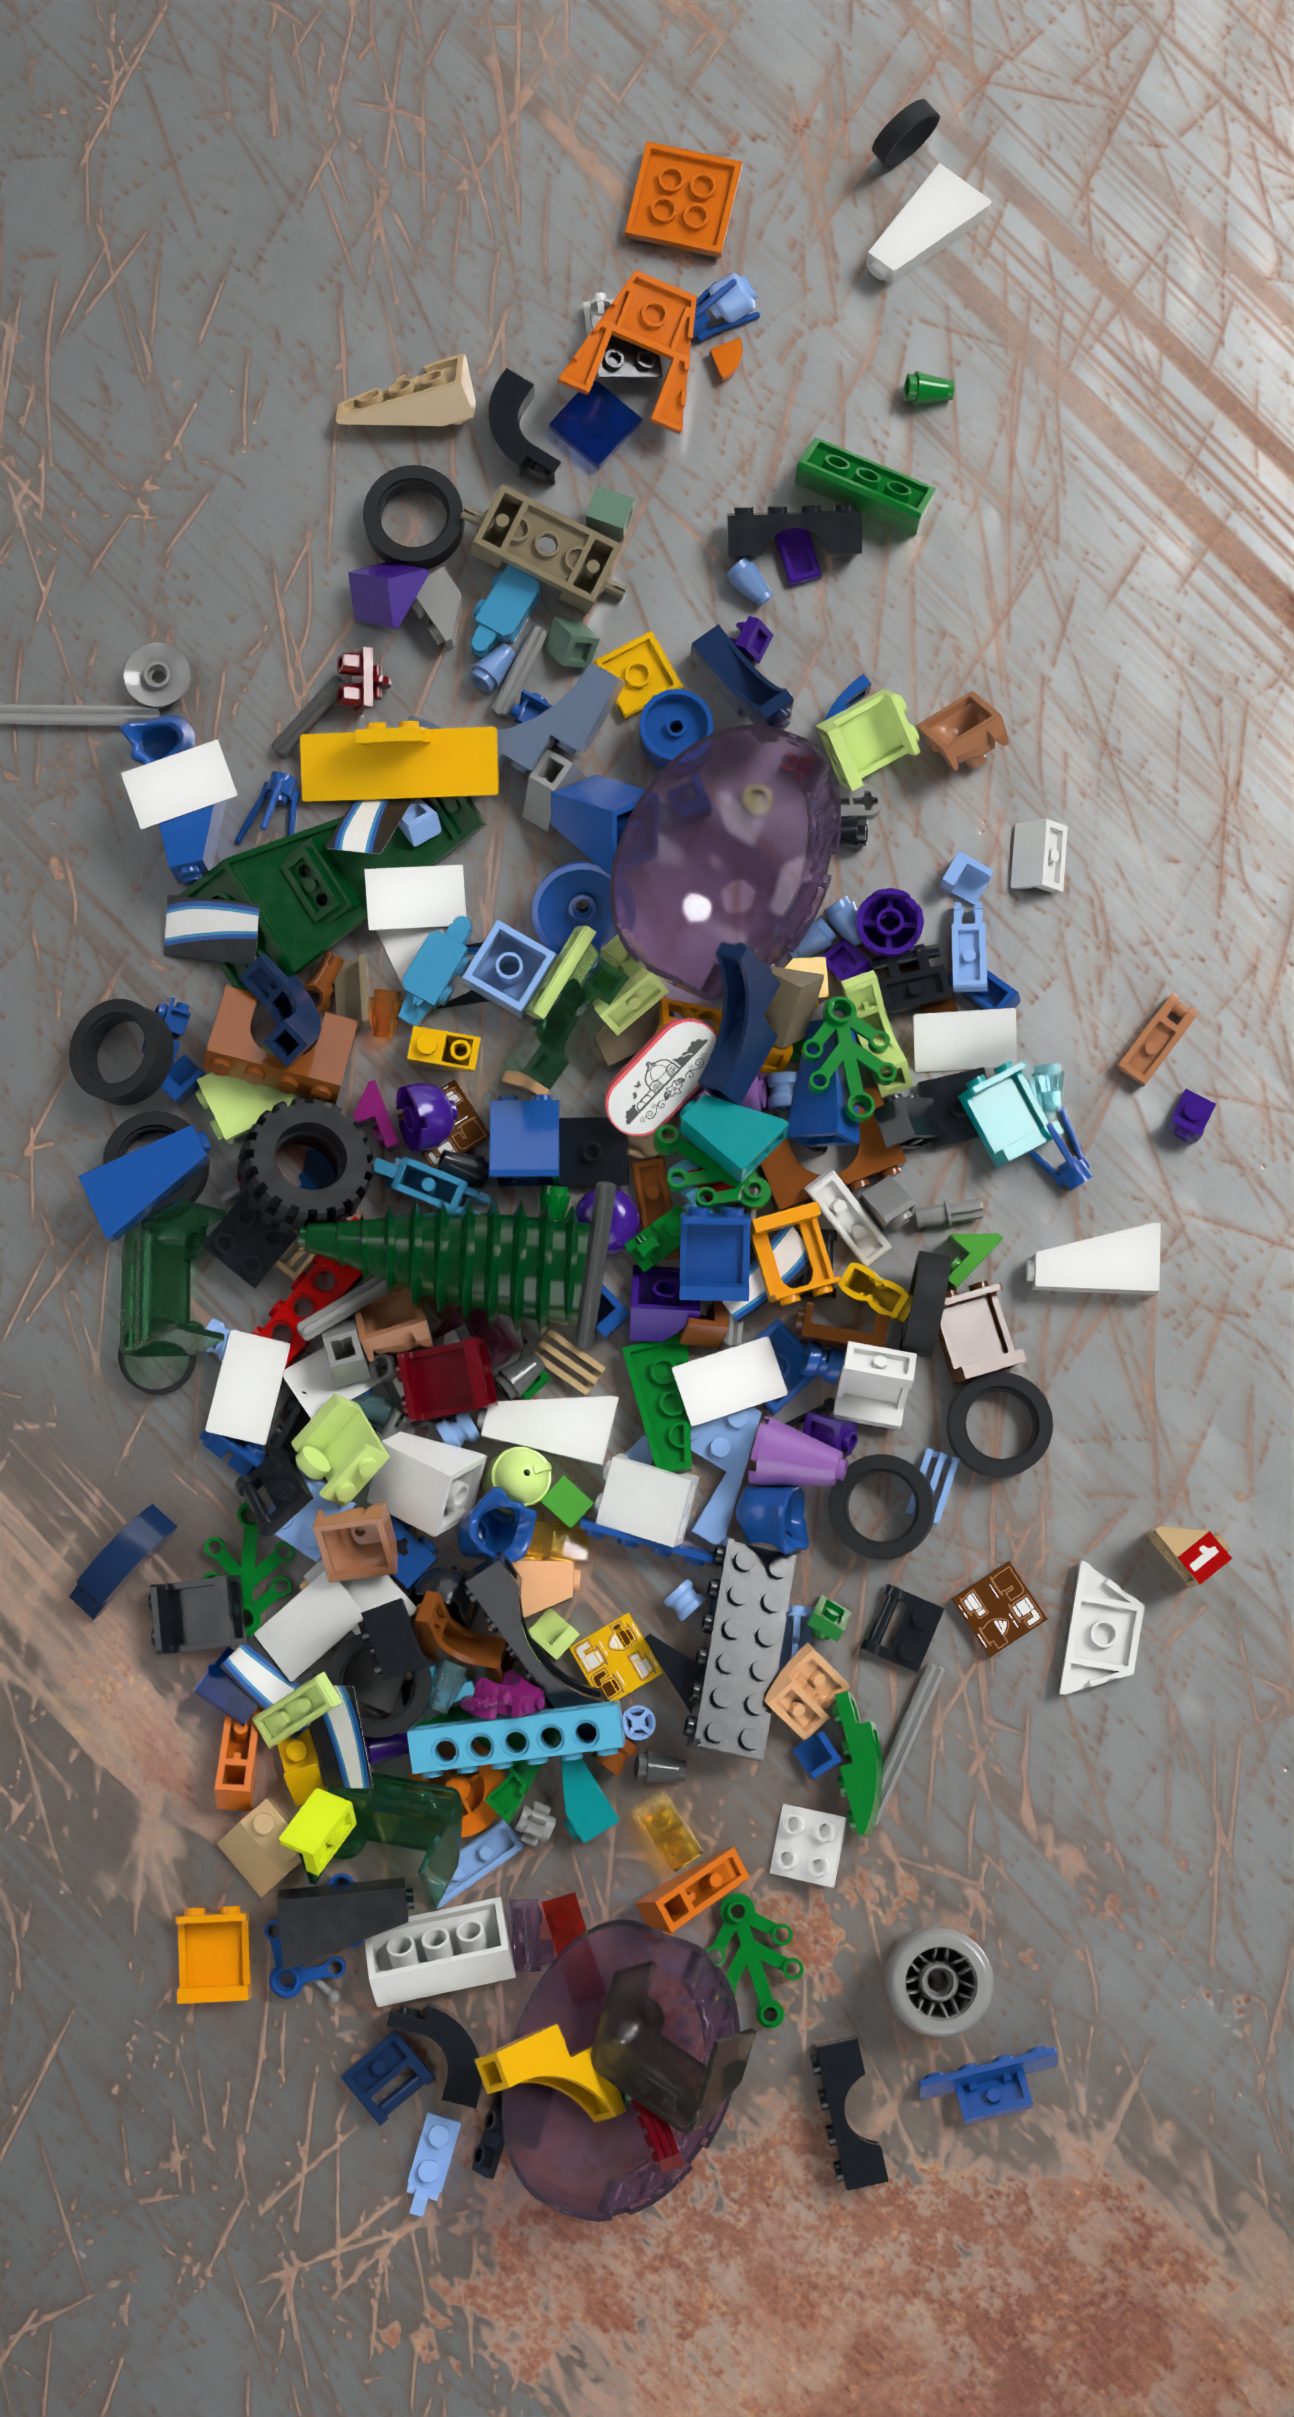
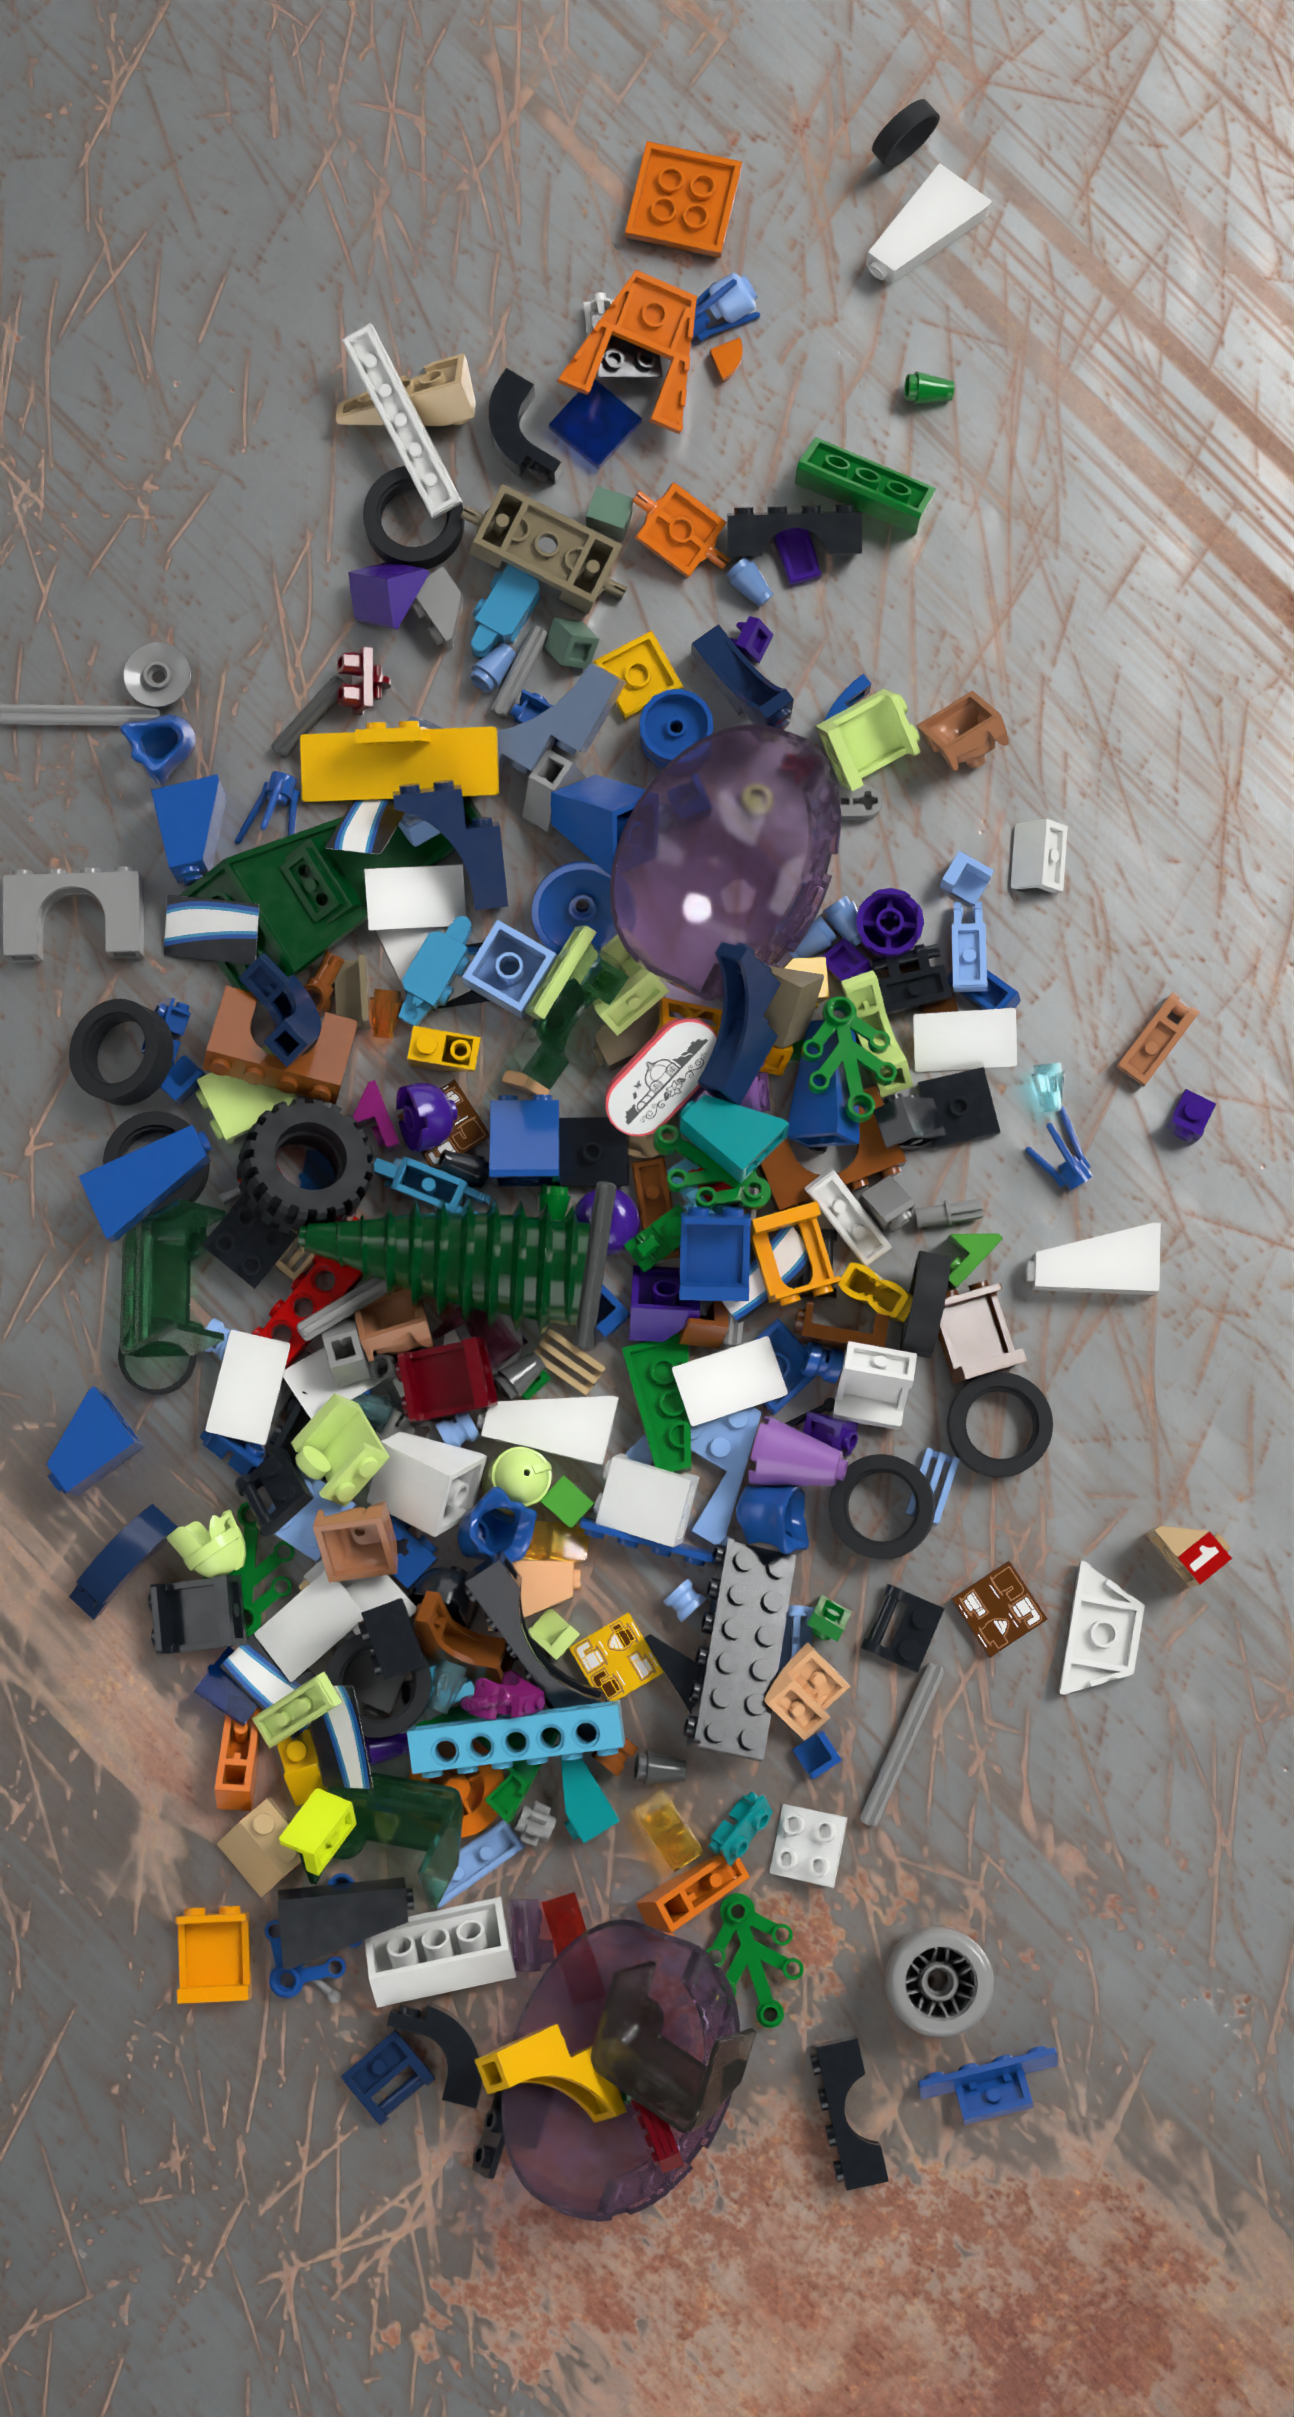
(31, 895): none -> light grey arch
(91, 1445): none -> blue slope
(179, 784): white sticker -> none
(211, 1551): none -> yellowish green helmet
(402, 421): none -> white tile
(432, 2160): light blue hinge -> none
(476, 843): none -> dark blue arch
(638, 1722): light blue wheel -> none
(680, 530): none -> orange plate
(733, 1840): none -> teal hinge
(783, 1088): light blue wheel -> none
(854, 832): black cone -> none
(863, 1777): green slope -> none
(1006, 1113): panel -> none

